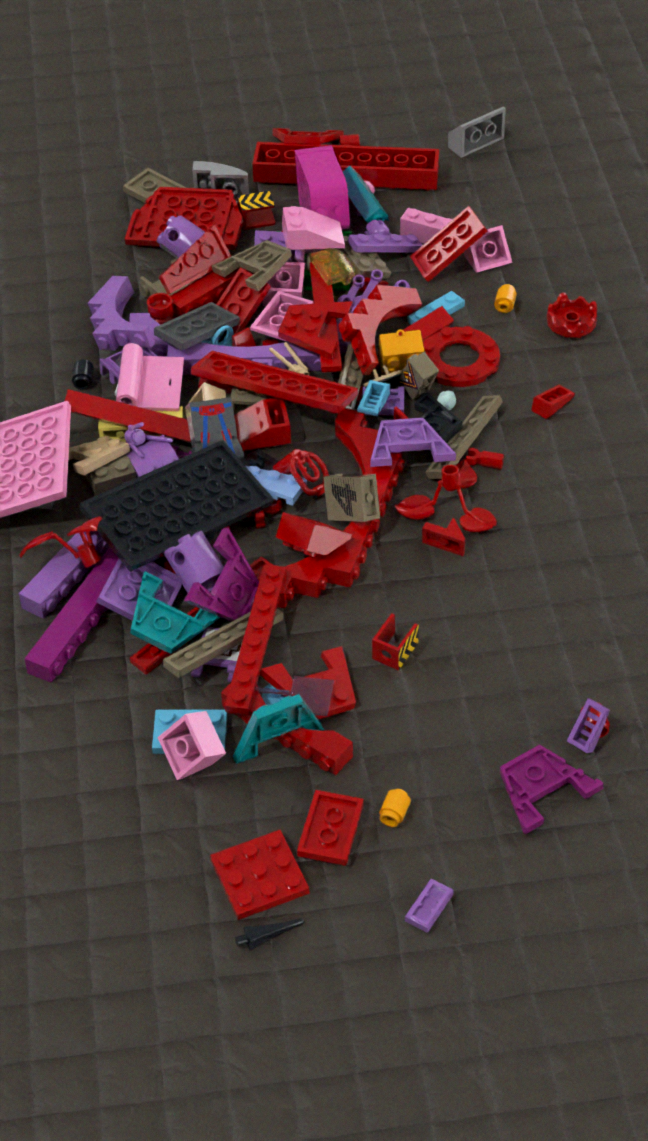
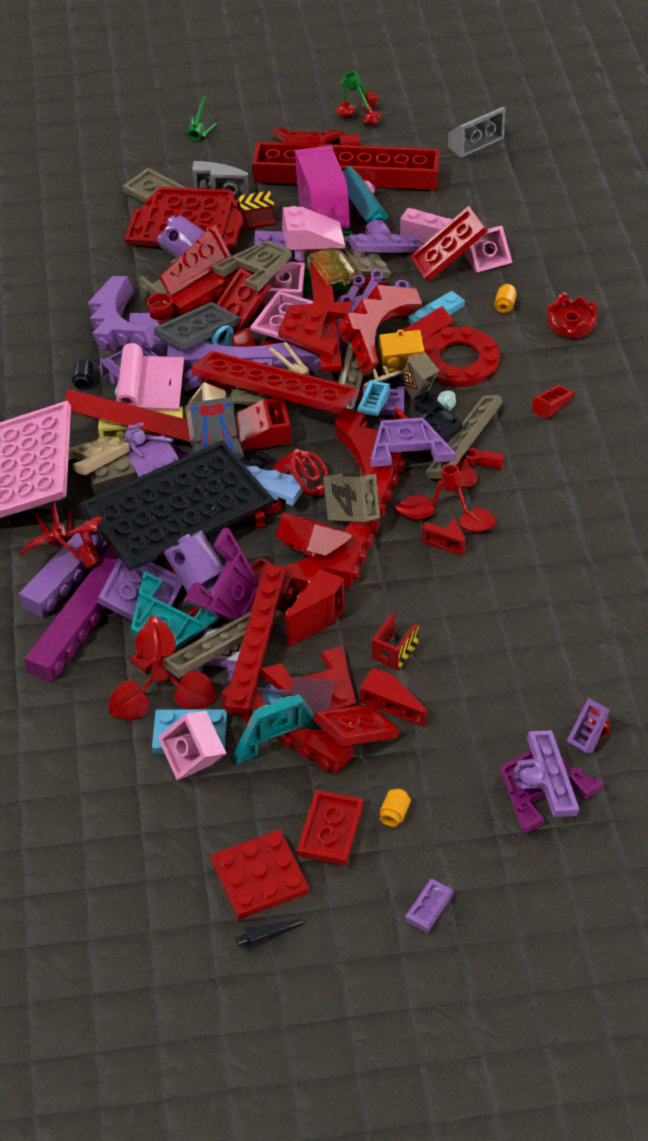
(58, 528): none -> red plant
(153, 641): none -> red plant
(191, 381): none -> medium lavender plate
(196, 129): none -> green plant
(315, 607): none -> red slope
(355, 725): none -> red plate
(367, 101): none -> plant
(390, 696): none -> red slope
(547, 773): none -> medium lavender plate

